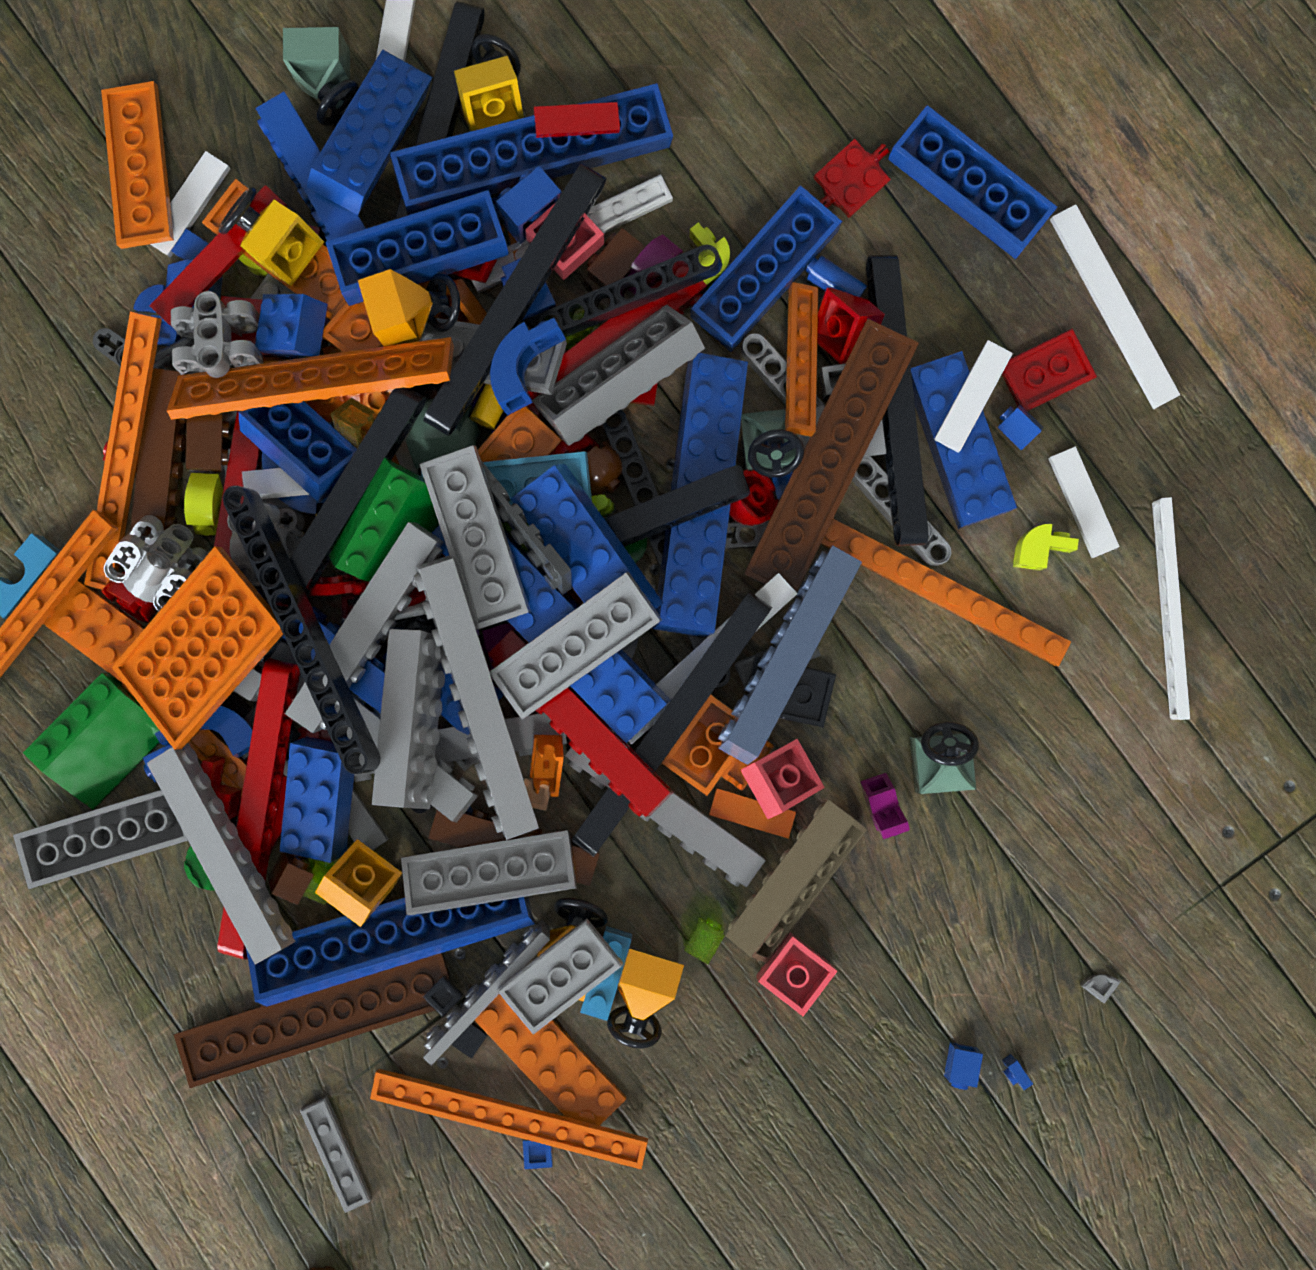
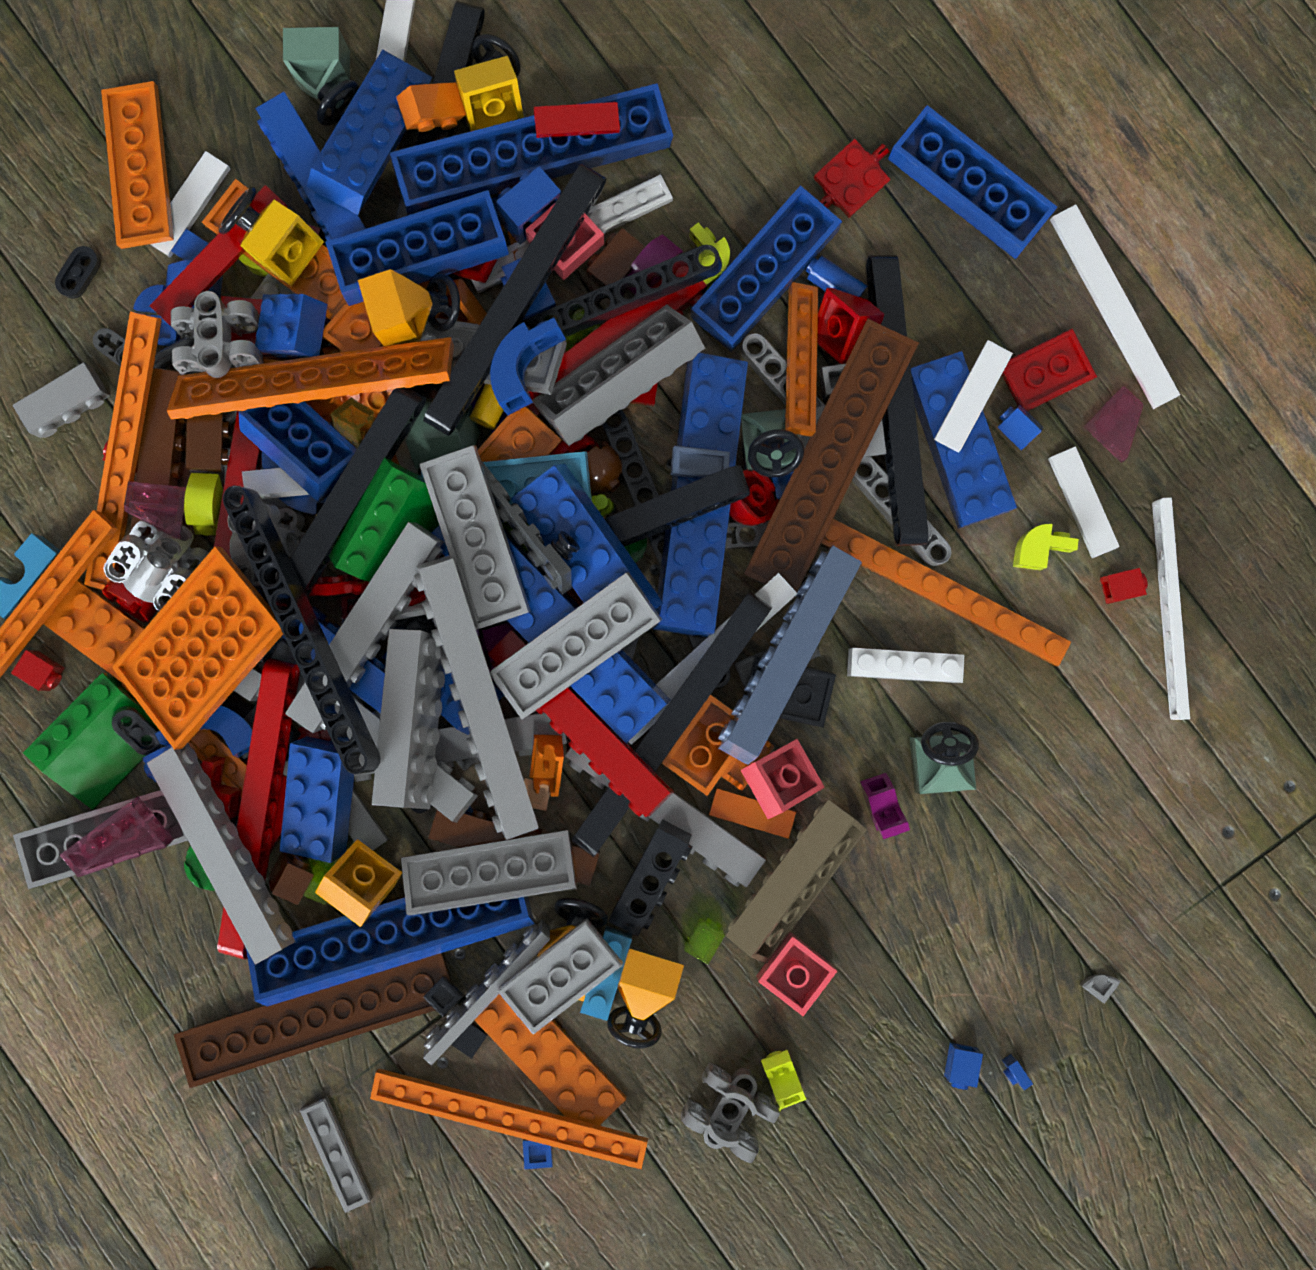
(38, 670): none -> red brick
(61, 401): none -> light grey brick
(75, 271): none -> black plate
(119, 838): none -> clear pink wedge
(135, 730): none -> black plate
(157, 505): none -> clear pink wing
(431, 106): none -> orange brick
(565, 545): none -> black bush
(665, 839): none -> black brick
(697, 462): none -> sand blue tile
(708, 1120): none -> light grey piece
(783, 1079): none -> neon yellow brick
(905, 665): none -> white brick
(1117, 423): none -> clear pink wing
(1124, 585): none -> red brick

